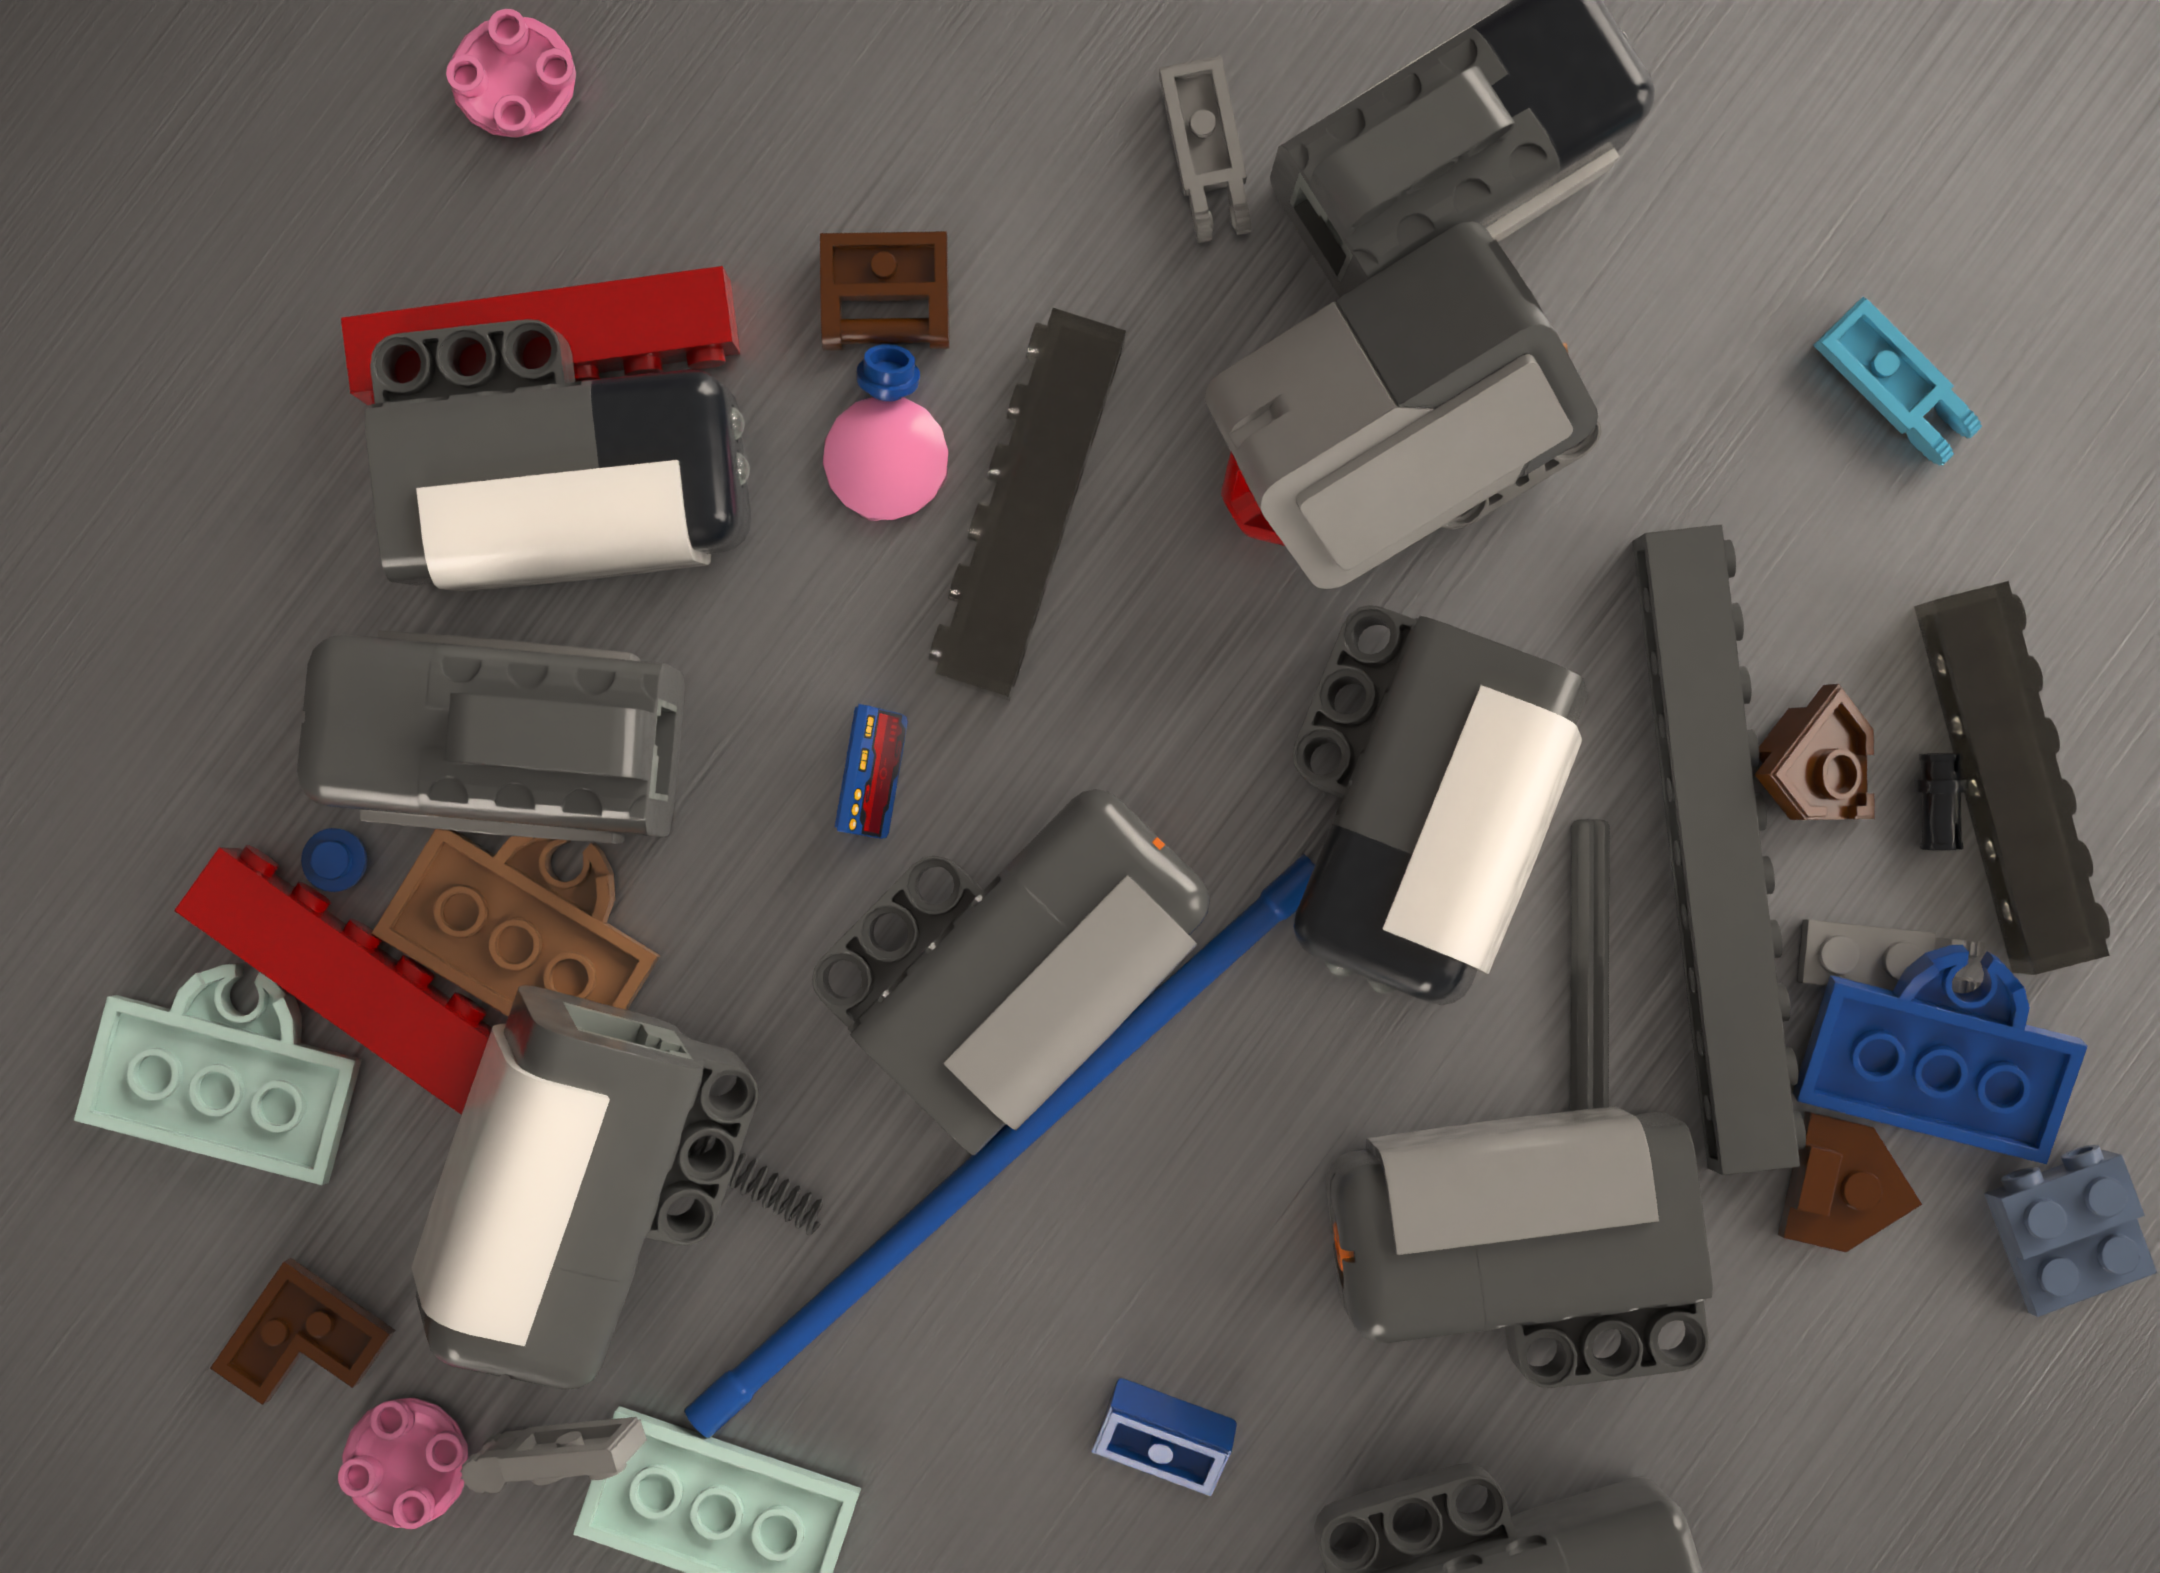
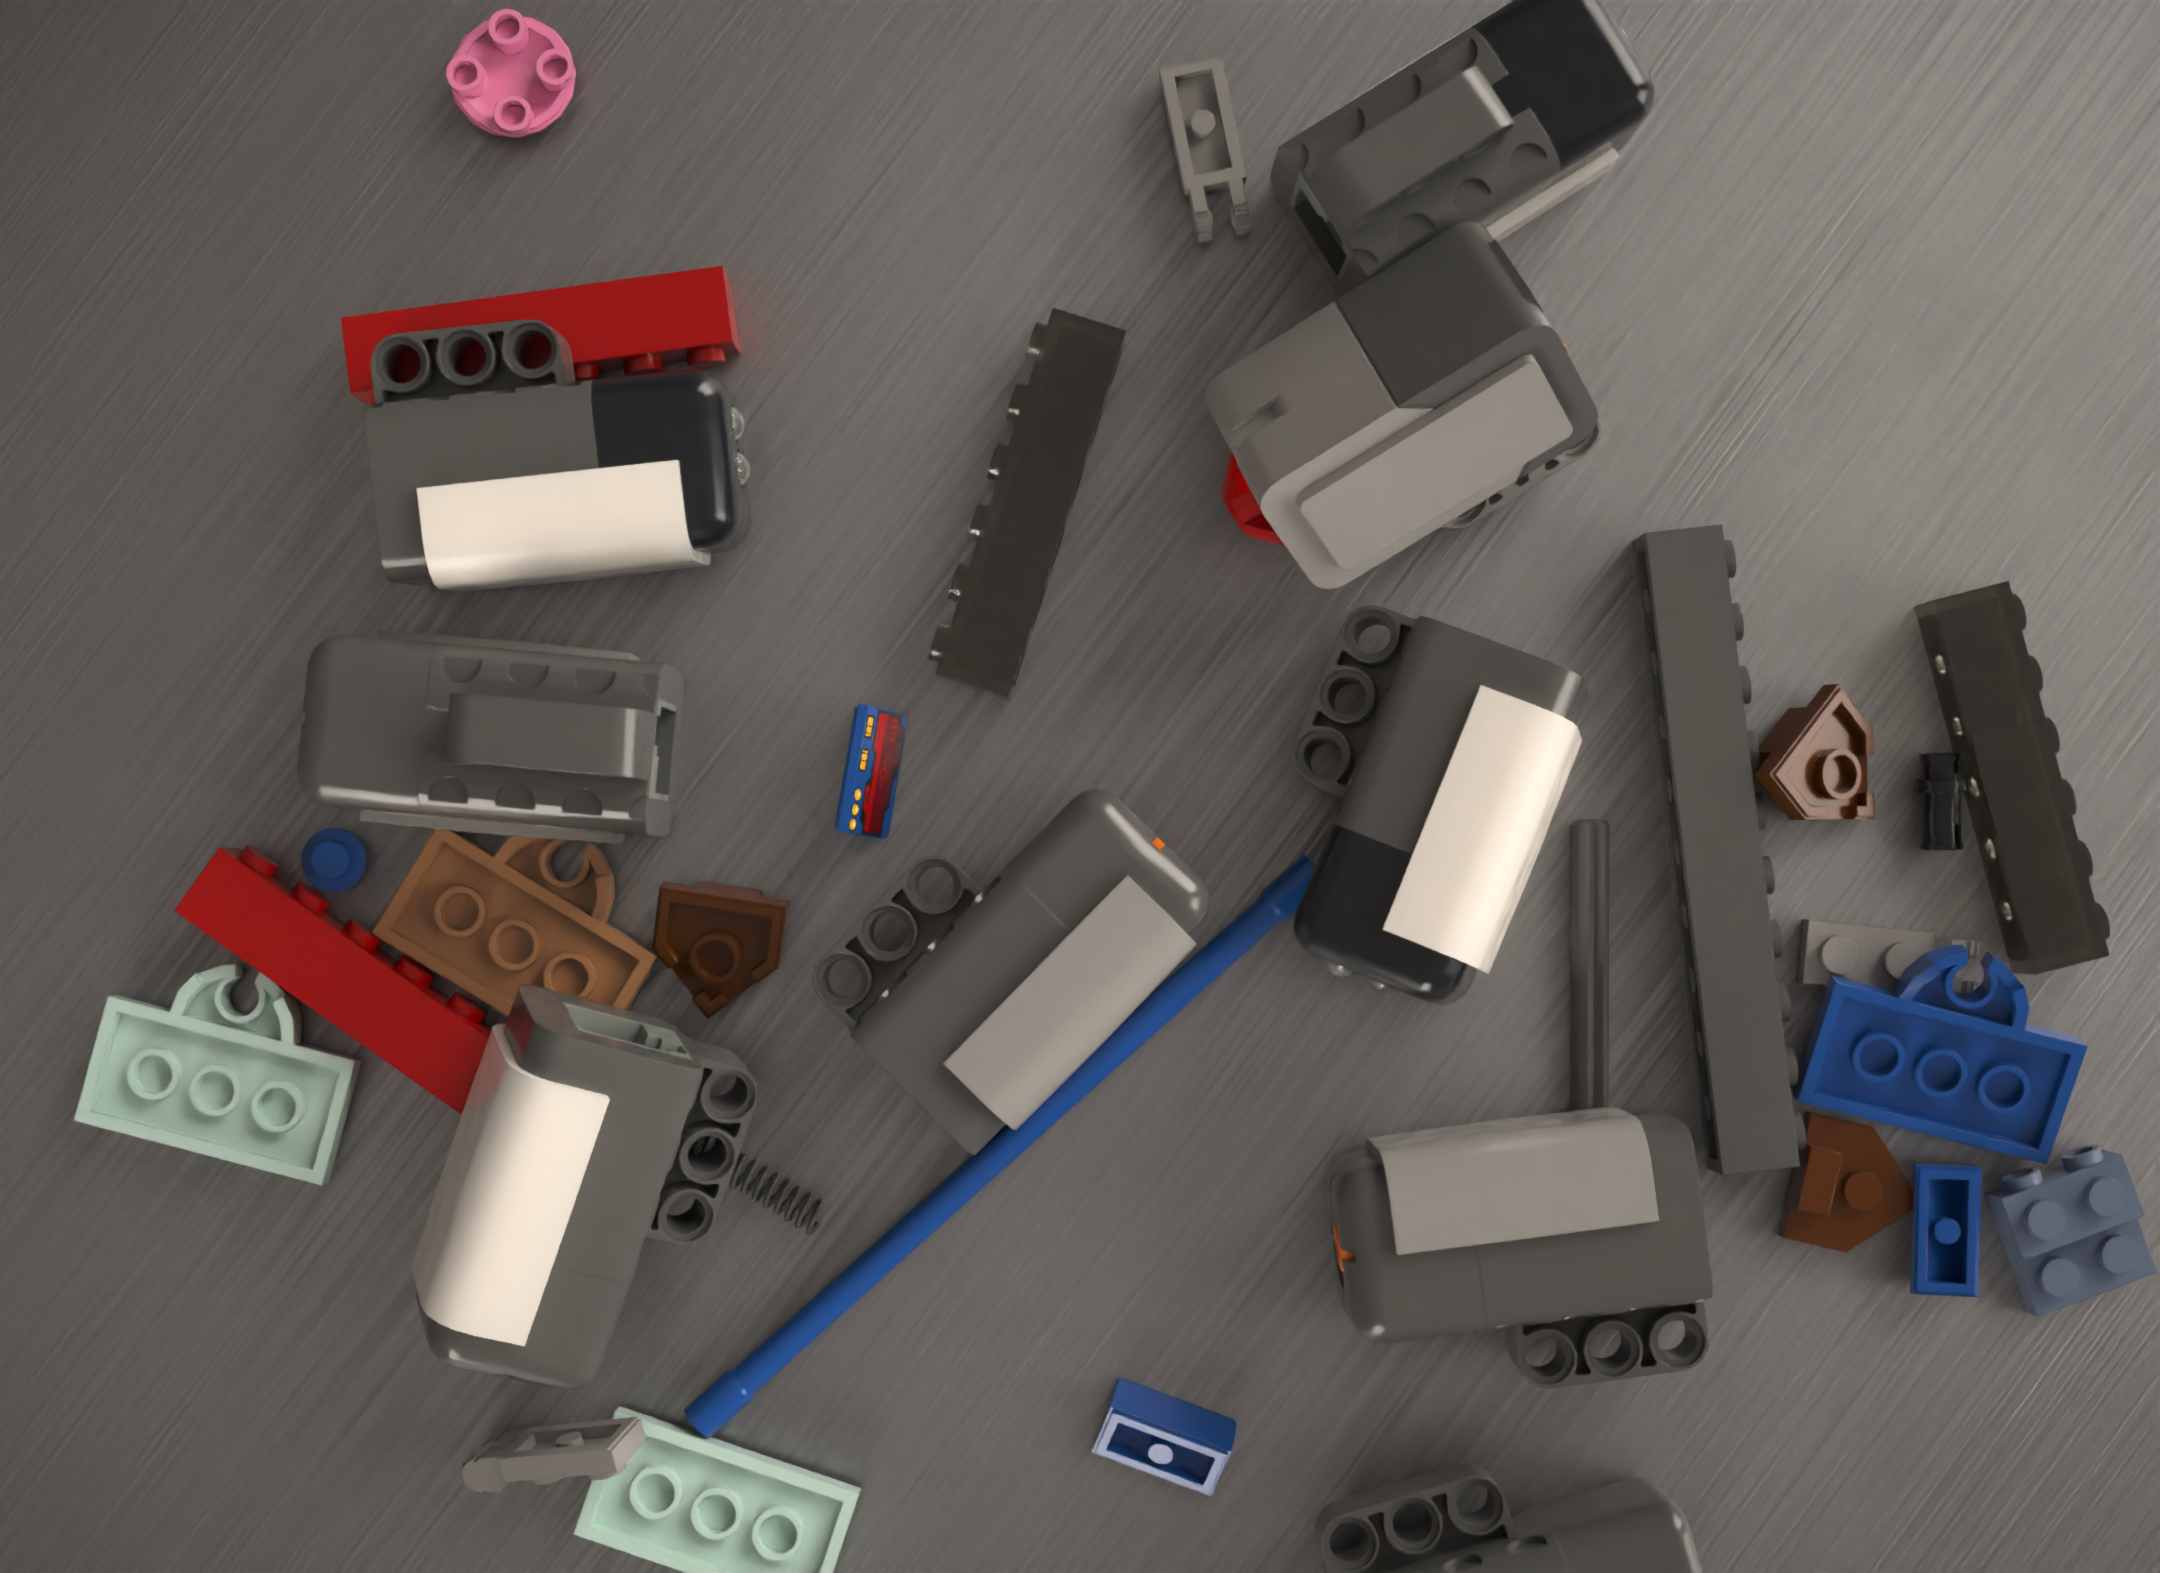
(300, 1317): reddish brown plate -> none
(404, 1462): bright pink dish -> none
(718, 939): none -> reddish brown plate
(884, 269): reddish brown plate -> none
(885, 458): bright pink dish -> none
(888, 372): blue plate -> none
(1896, 378): medium azure hinge -> none
(1946, 1229): none -> blue slope

